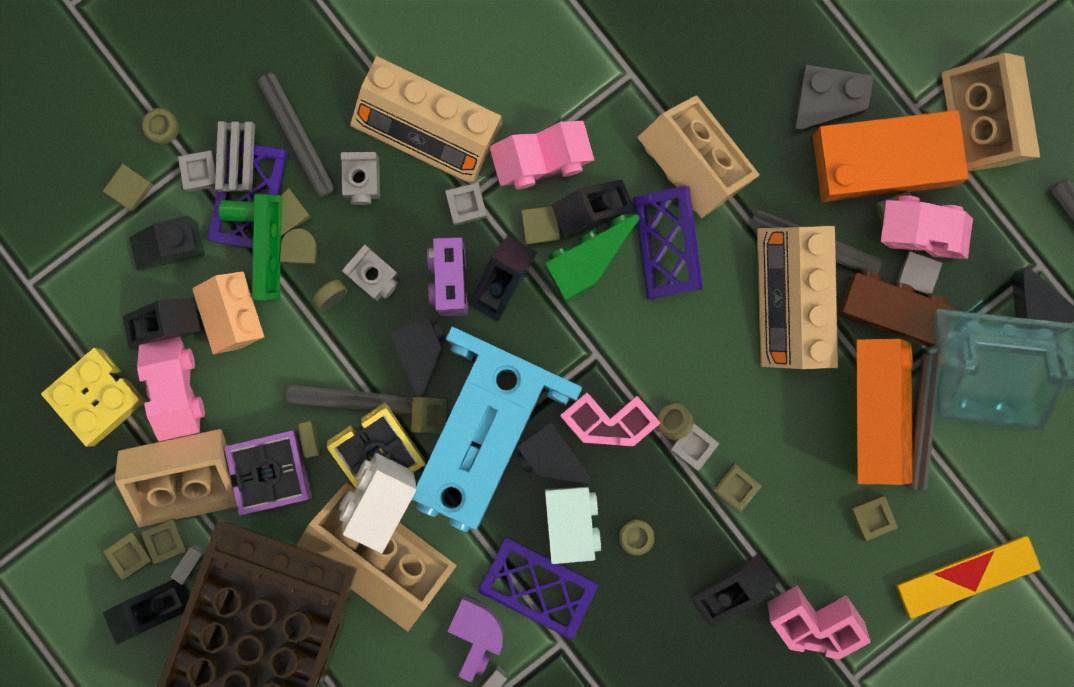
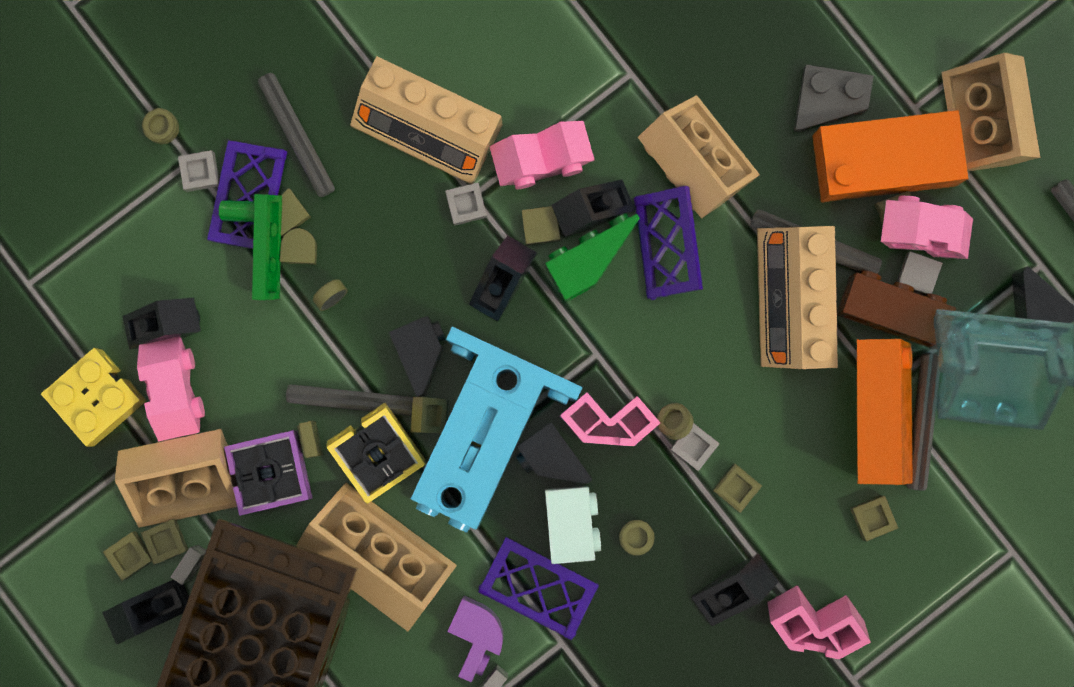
(128, 188): olive tile -> none
(167, 243): black slope -> none
(221, 156): light grey tile -> none
(228, 312): light nougat brick -> none
(364, 260): light grey brick -> none
(365, 163): light grey brick -> none
(377, 502): white brick -> none
(448, 264): medium lavender piece -> none
(968, 576): yellow tile -> none

